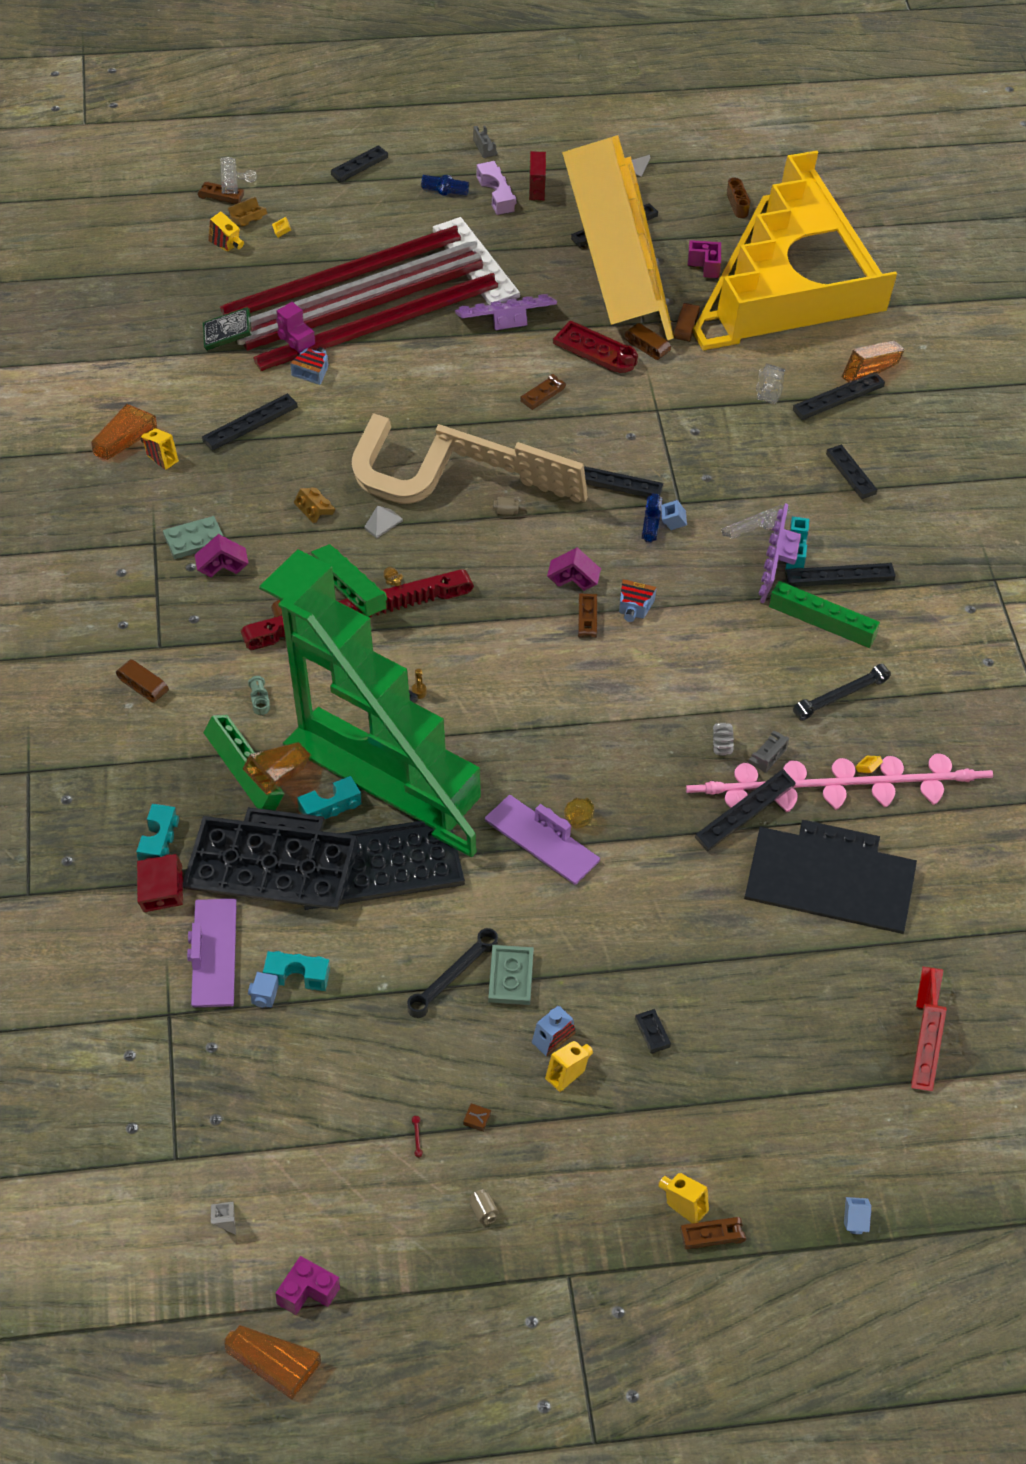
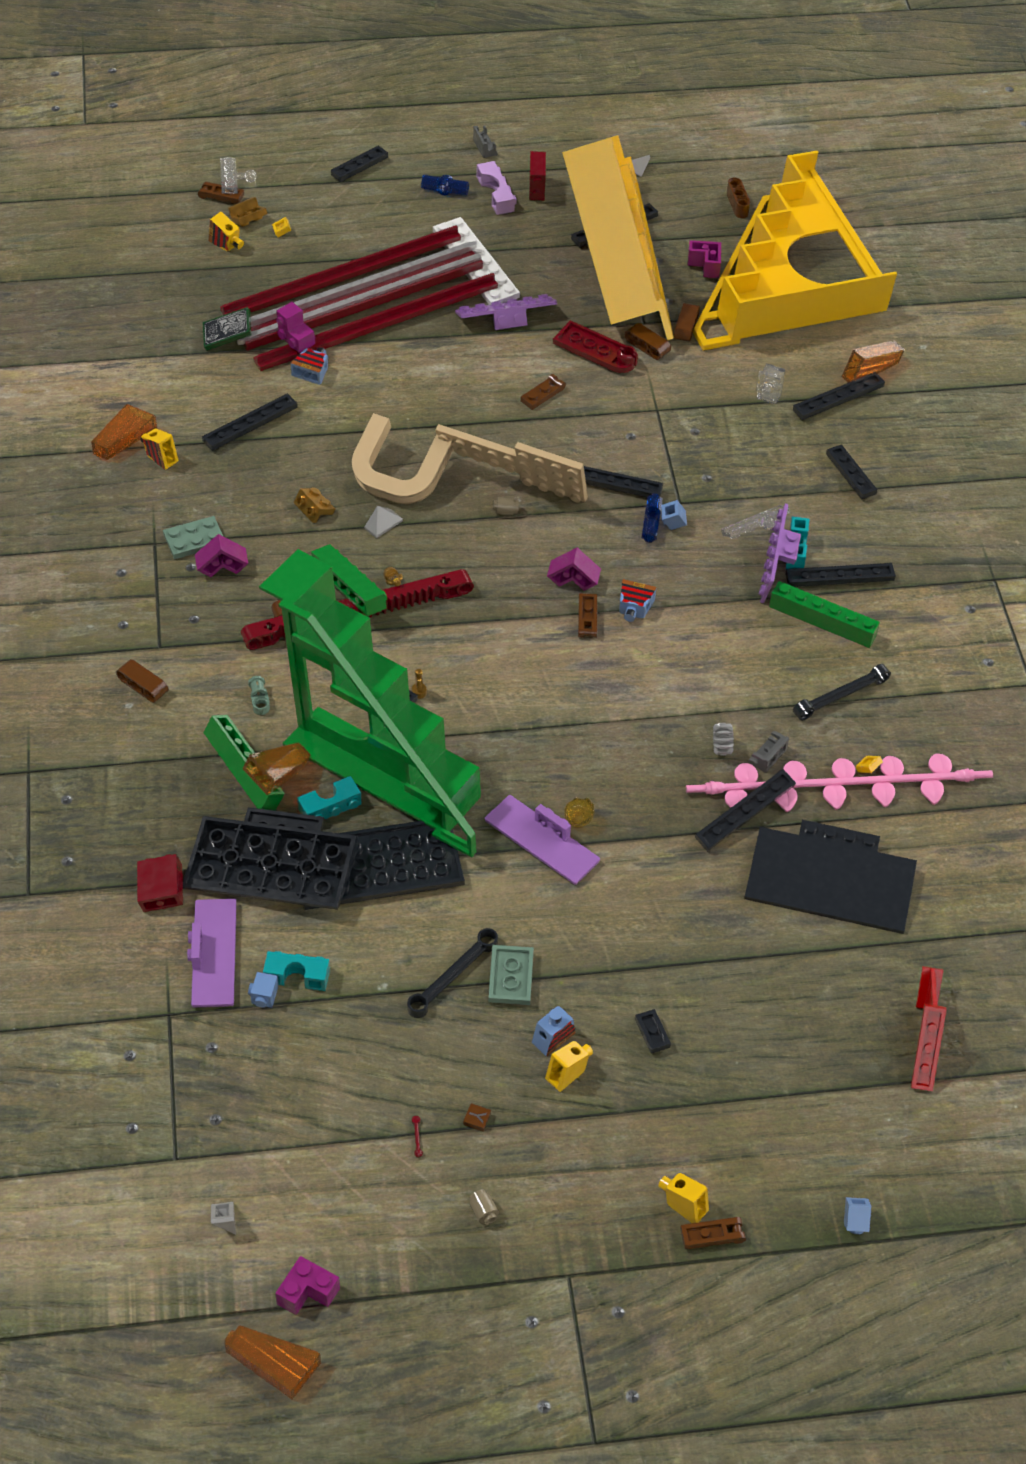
(160, 820): teal arch -> none

